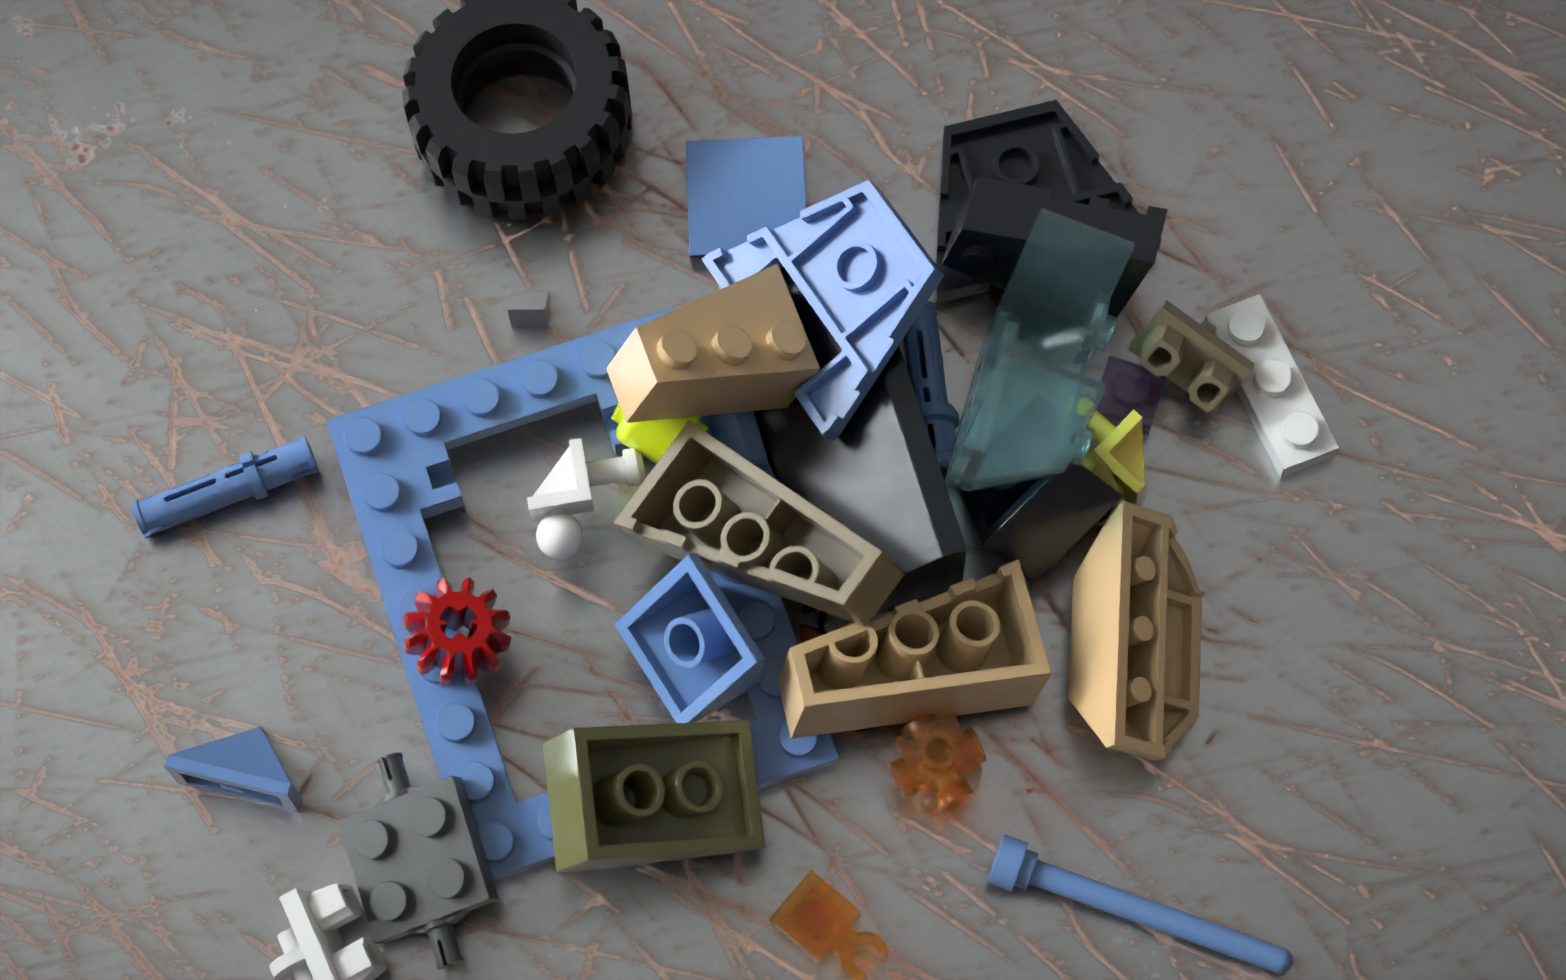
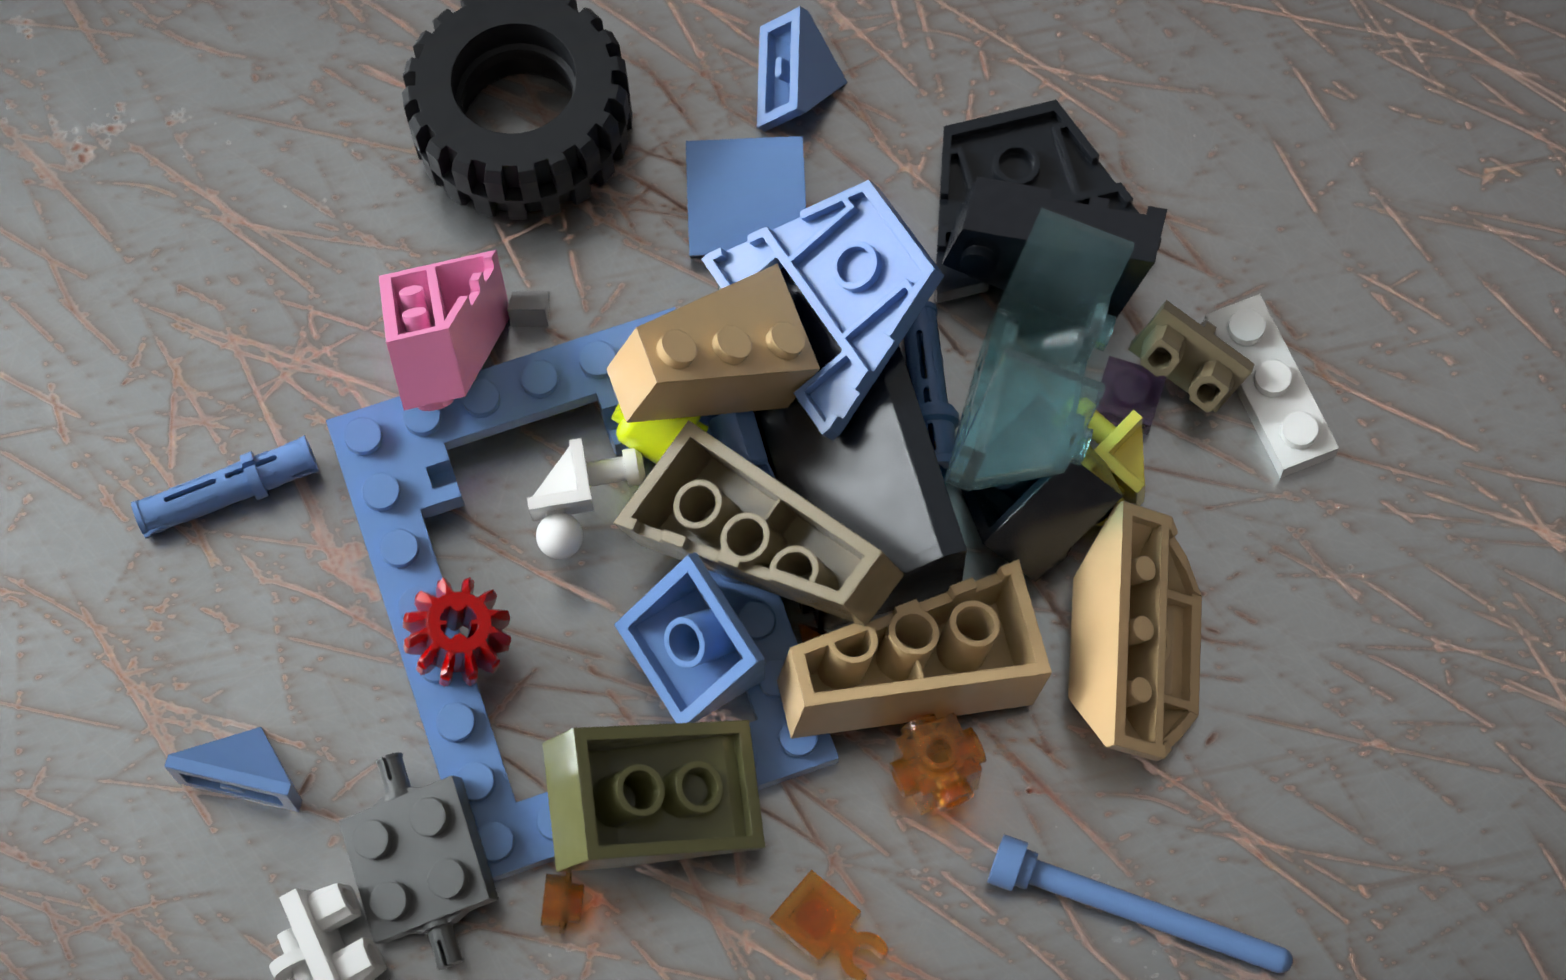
(442, 326): none -> bright pink wedge
(561, 901): none -> clear orange plate
(793, 69): none -> medium blue slope

